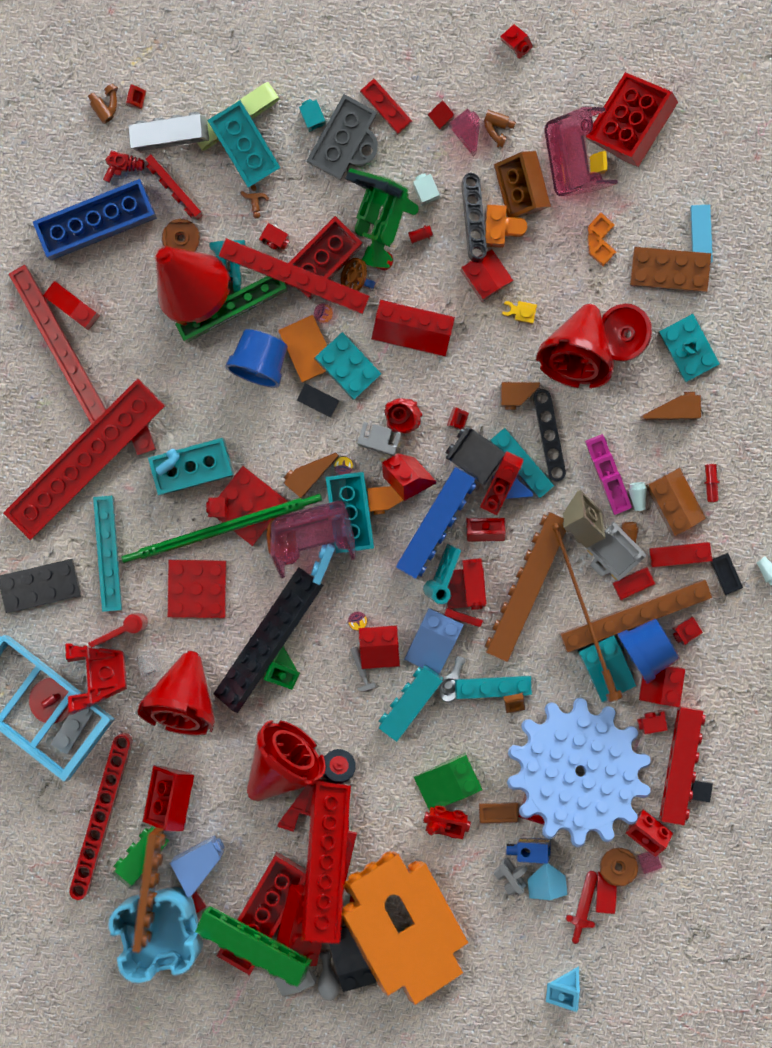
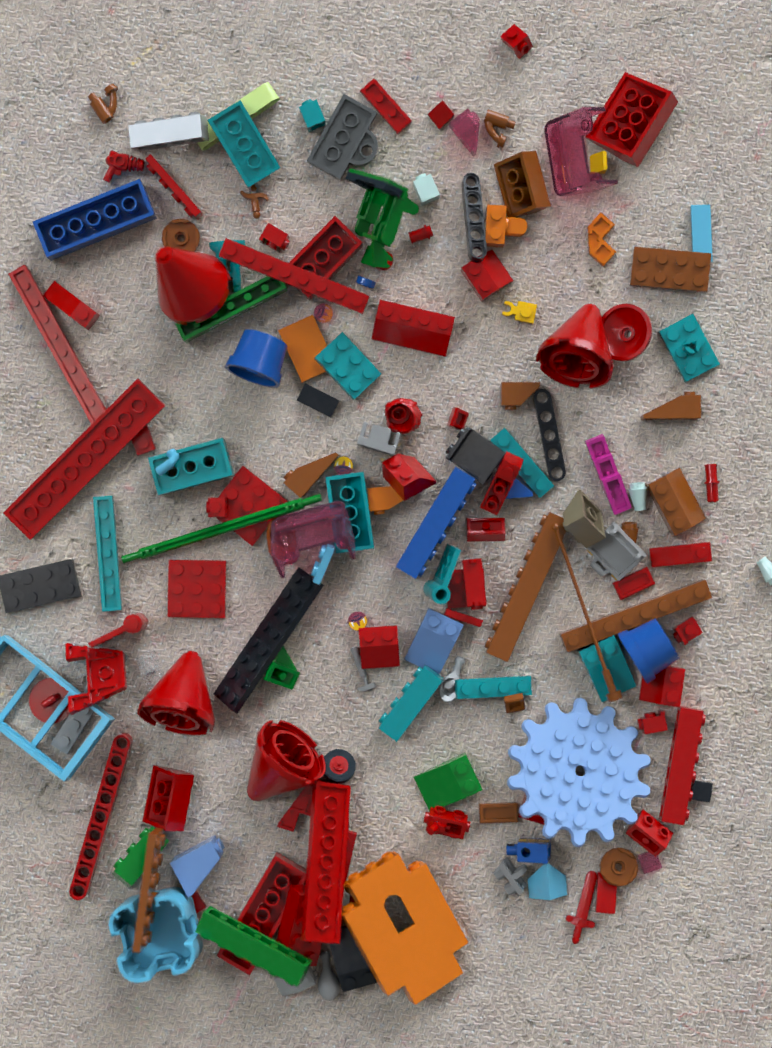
(135, 97): red slope -> none
(354, 274): dark orange wheel -> none
(565, 991): medium azure slope -> none
(726, 574): black tile -> none

